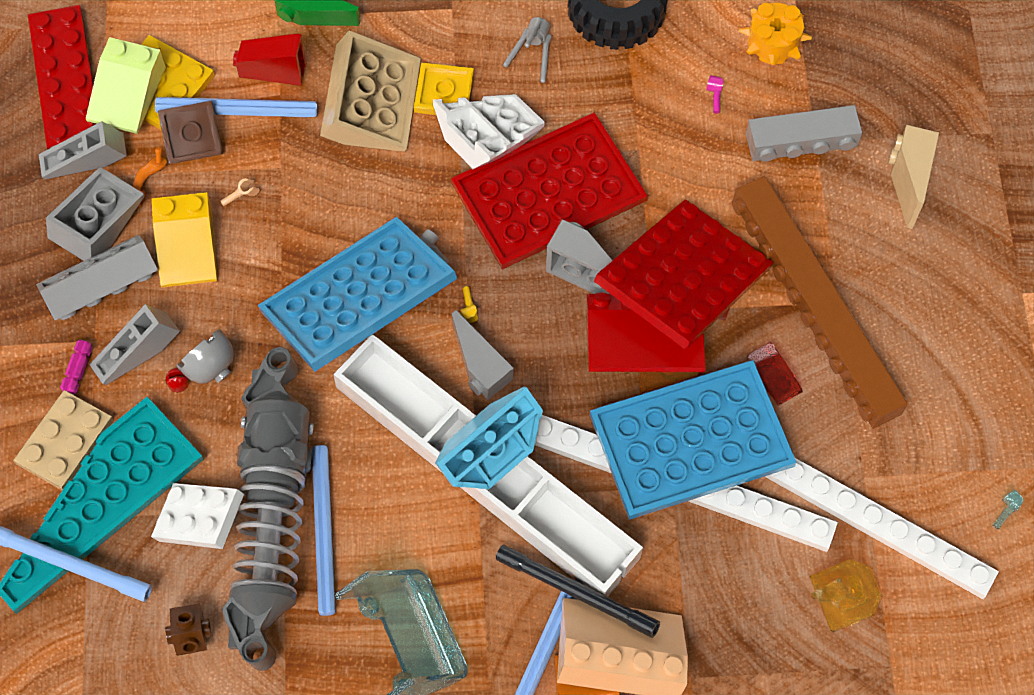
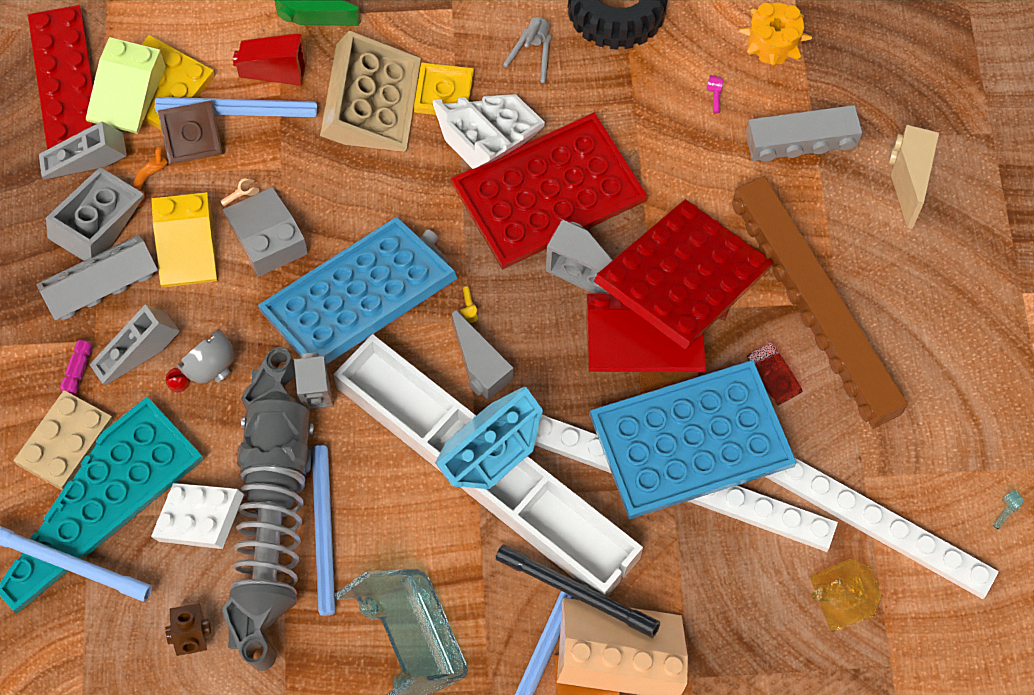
(266, 231): none -> light grey slope
(313, 381): none -> light grey slope

